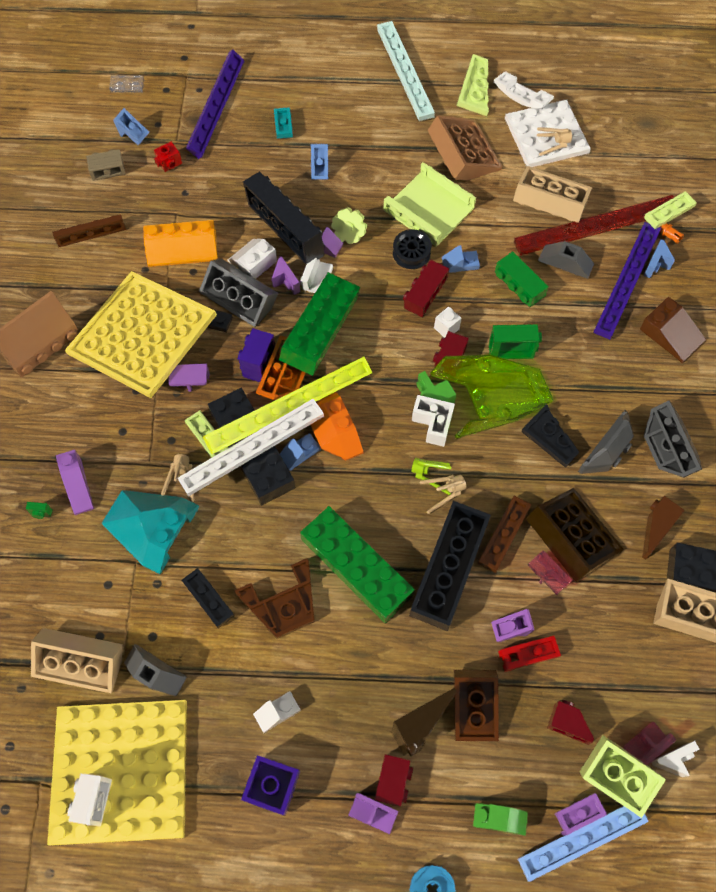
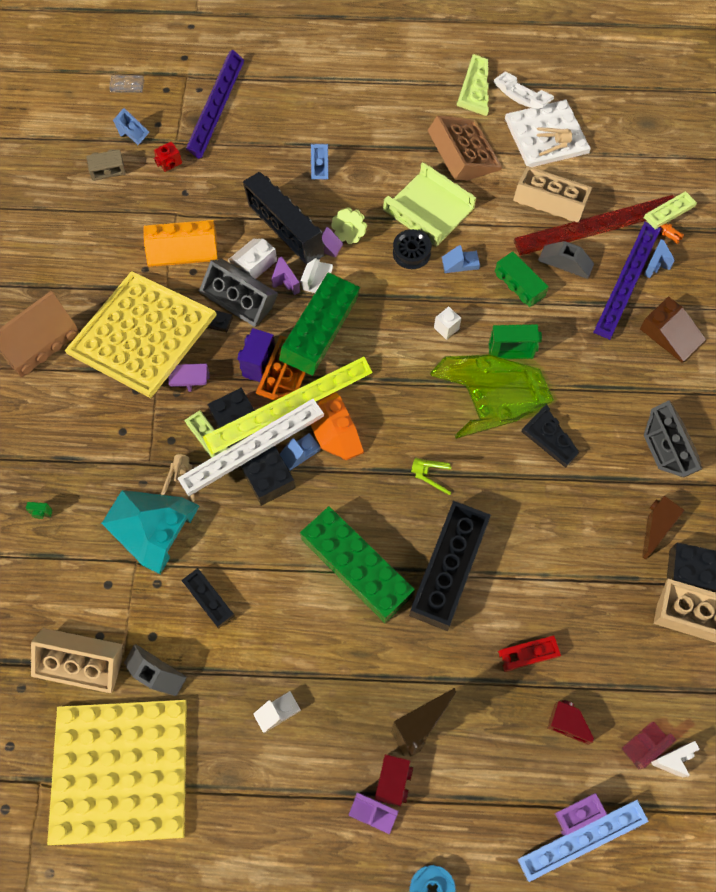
(75, 481): medium lavender slope -> none
(89, 230): reddish brown plate -> none
(89, 799): white slope -> none
(271, 785): dark purple brick -> none
(283, 123): teal plate -> none
(287, 609): reddish brown wing -> none
(405, 71): light aqua plate -> none
(425, 288): dark red brick -> none
(436, 415): white brick -> none
(441, 391): bright green brick -> none
(451, 346): dark red brick -> none
(453, 484): tan plant -> none
(476, 705): reddish brown slope -> none
(500, 819): bright green brick -> none
(504, 534): reddish brown plate -> none
(513, 625): medium lavender slope -> none
(549, 572): clear pink panel -> none
(574, 534): dark brown slope -> none
(610, 447): dark grey wedge -> none
(622, 776): yellowish green slope -> none

